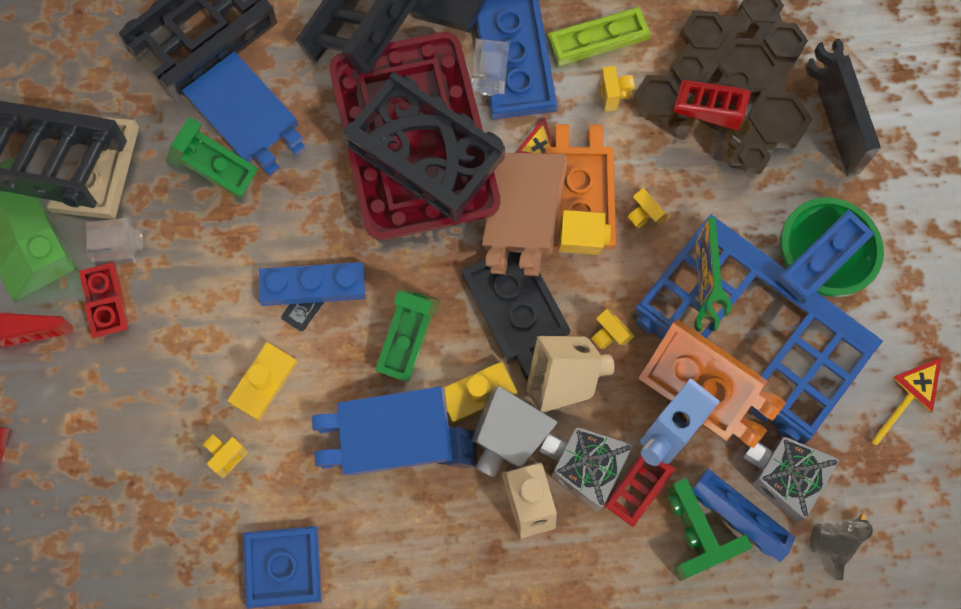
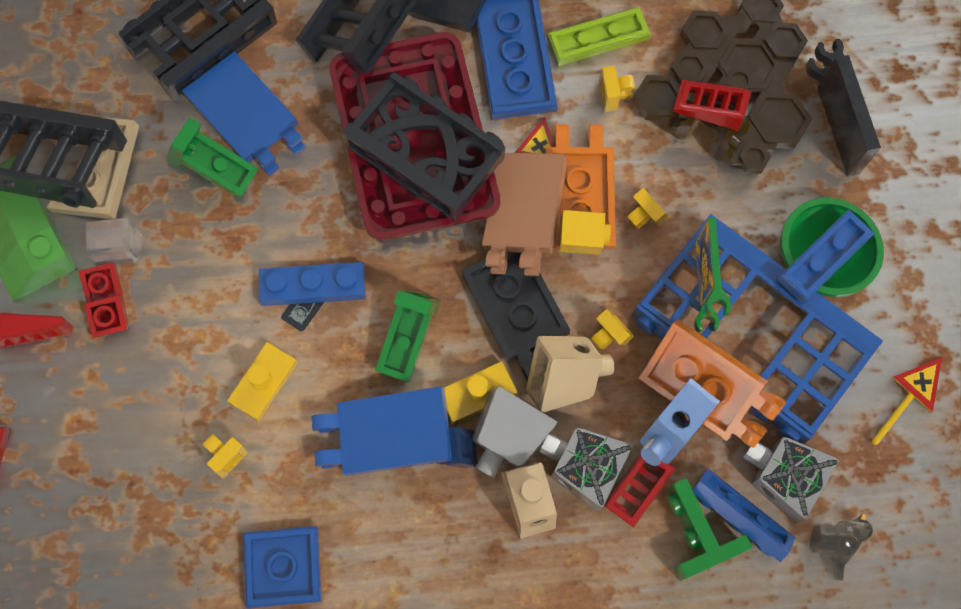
(490, 66): clear brick -> none

